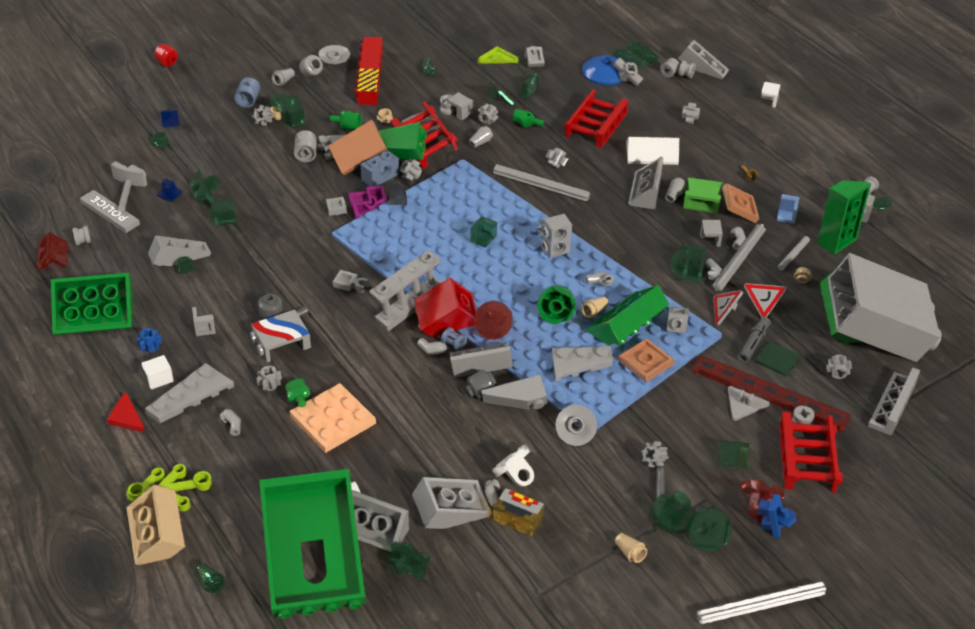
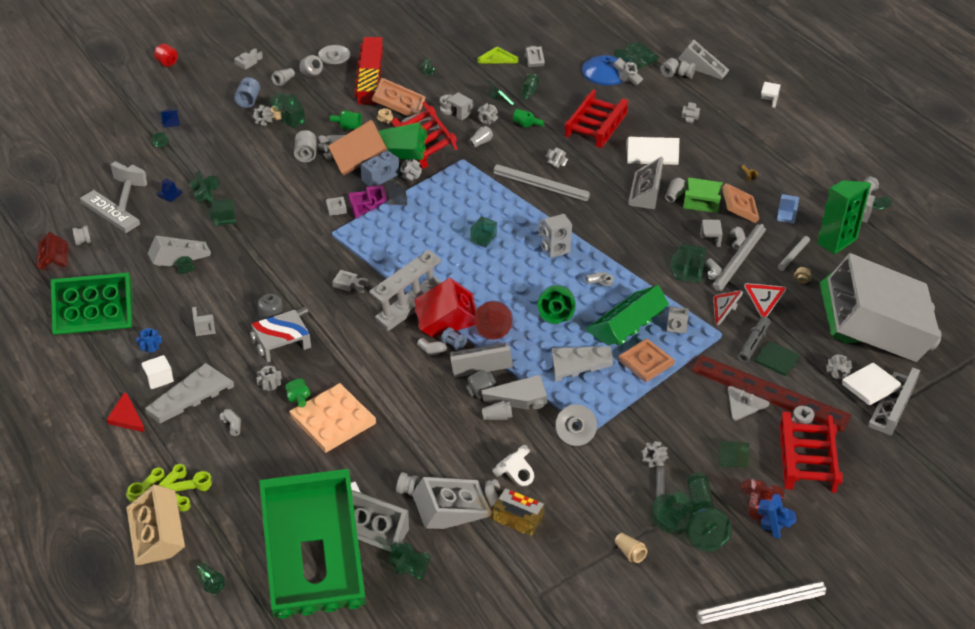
(247, 60): none -> light grey plate
(398, 98): none -> nougat tile
(407, 484): none -> light grey wheel
(497, 411): none -> light grey cone
(593, 307): tan cone -> none
(699, 491): none -> clear green piece
(871, 383): none -> white tile

